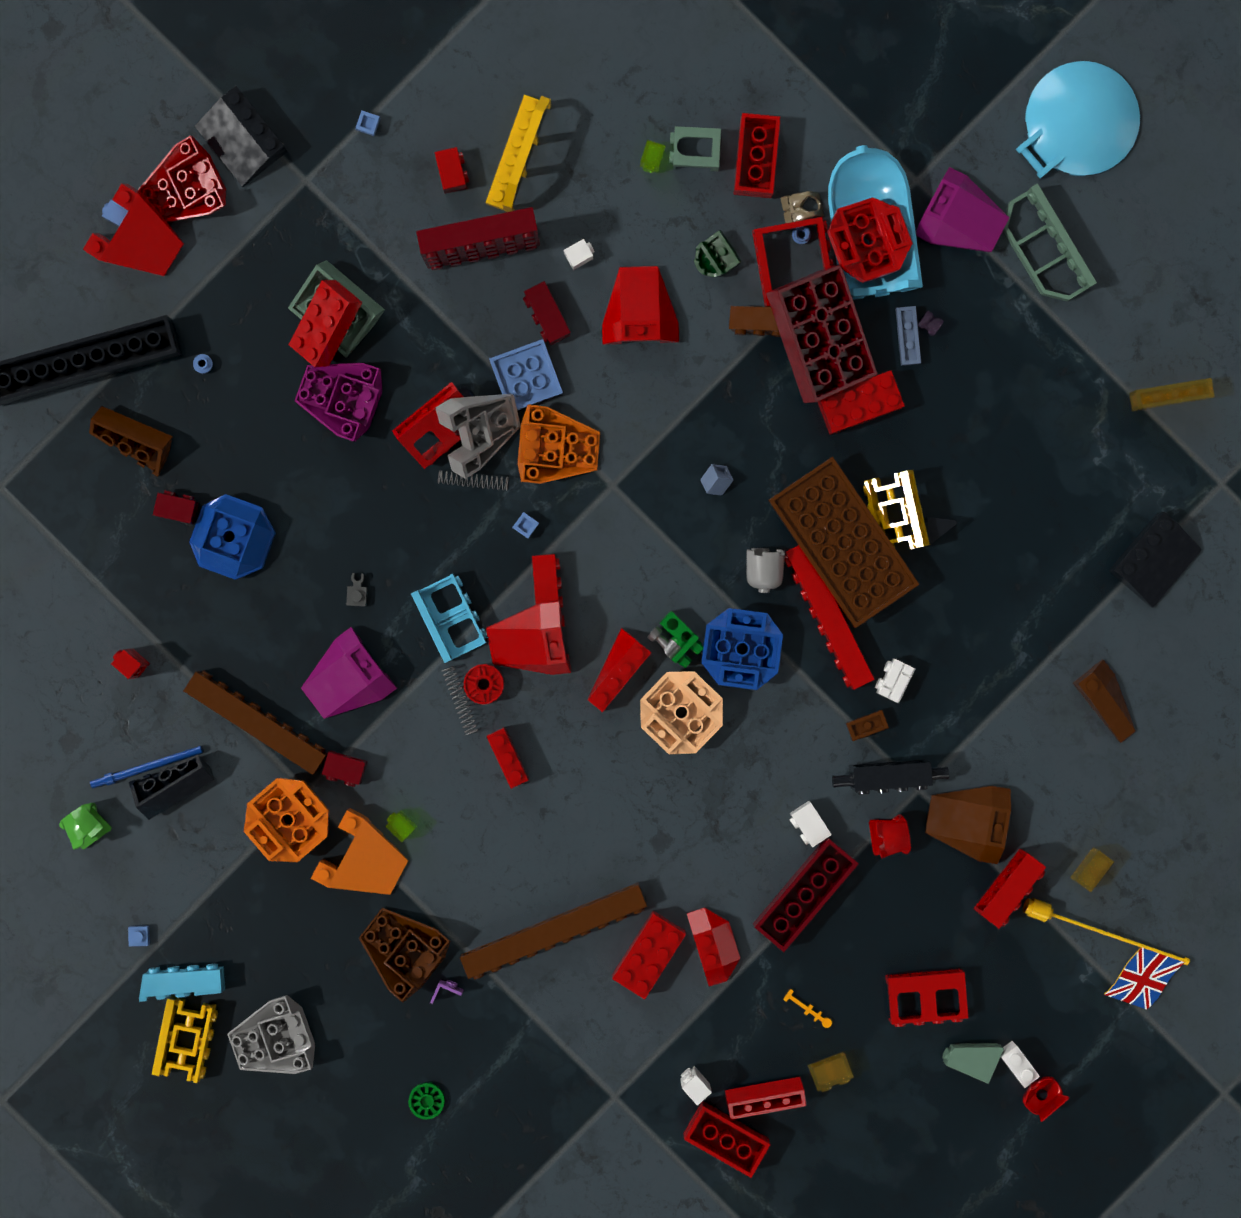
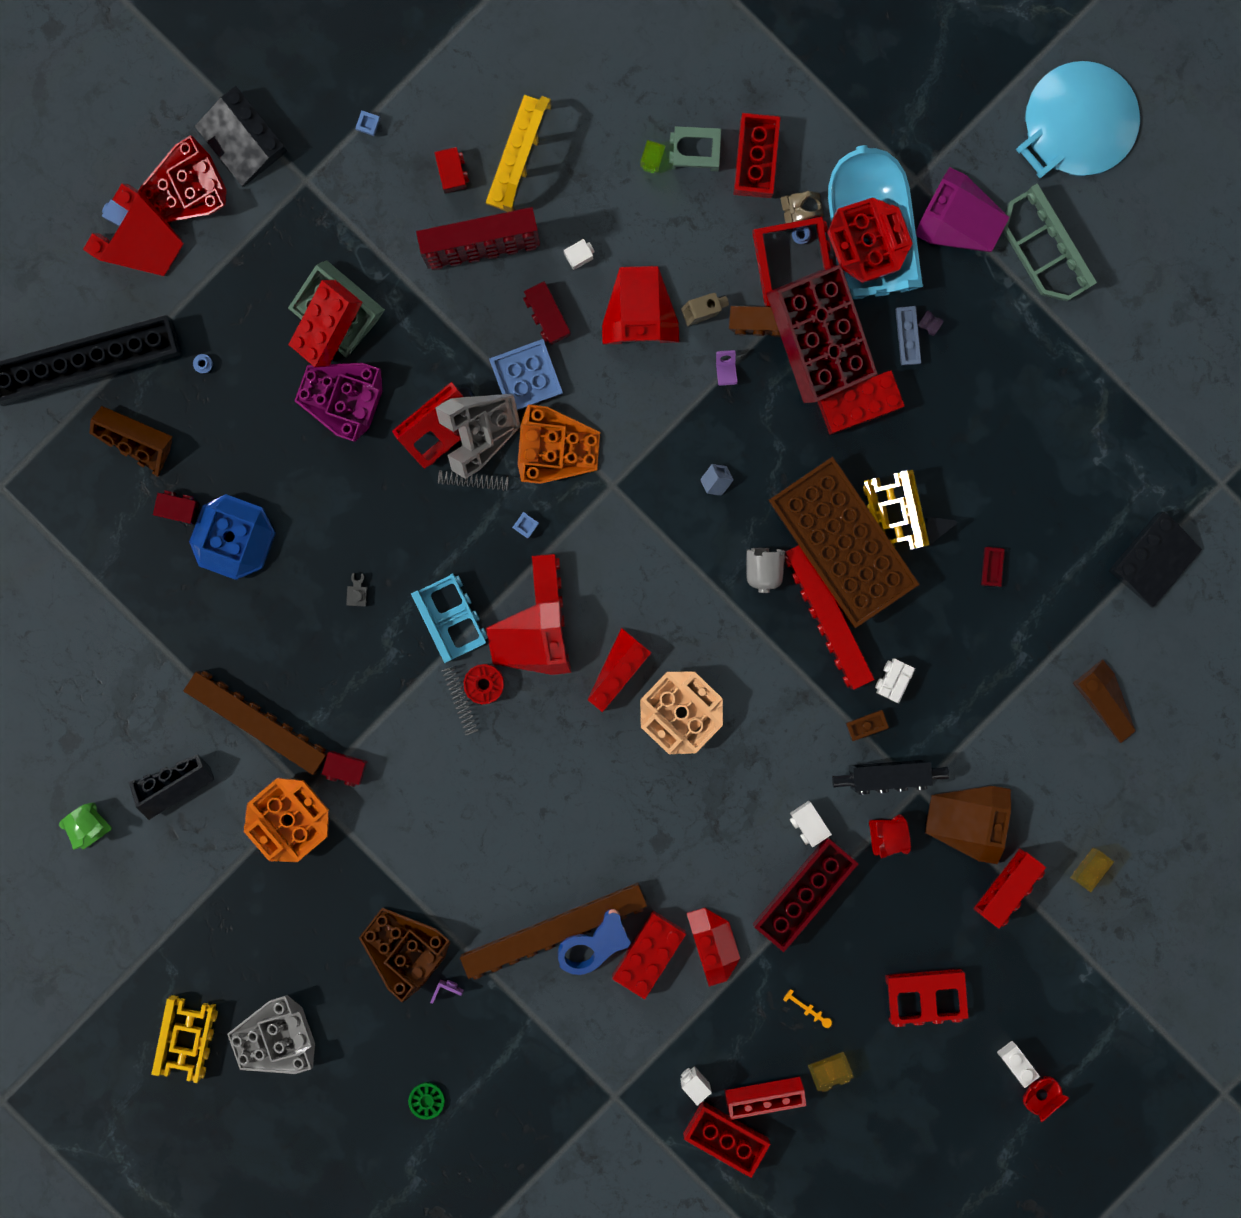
(111, 778): blue bar -> none
(129, 663): red brick -> none
(138, 935): medium blue plate -> none
(182, 981): medium azure wedge -> none
(346, 678): magenta wedge -> none
(370, 862): orange wedge -> none
(400, 825): clear neon green brick -> none
(507, 757): red brick -> none
(606, 940): none -> blue animal
(680, 643): green hips -> none
(703, 308): none -> dark tan torso
(715, 256): dark green slope -> none
(726, 368): none -> medium lavender bracket
(762, 654): blue piece -> none
(974, 1059): sand green slope -> none
(993, 566): none -> dark red tile
(1143, 974): flag -> none
(1171, 394): clear yellow brick -> none

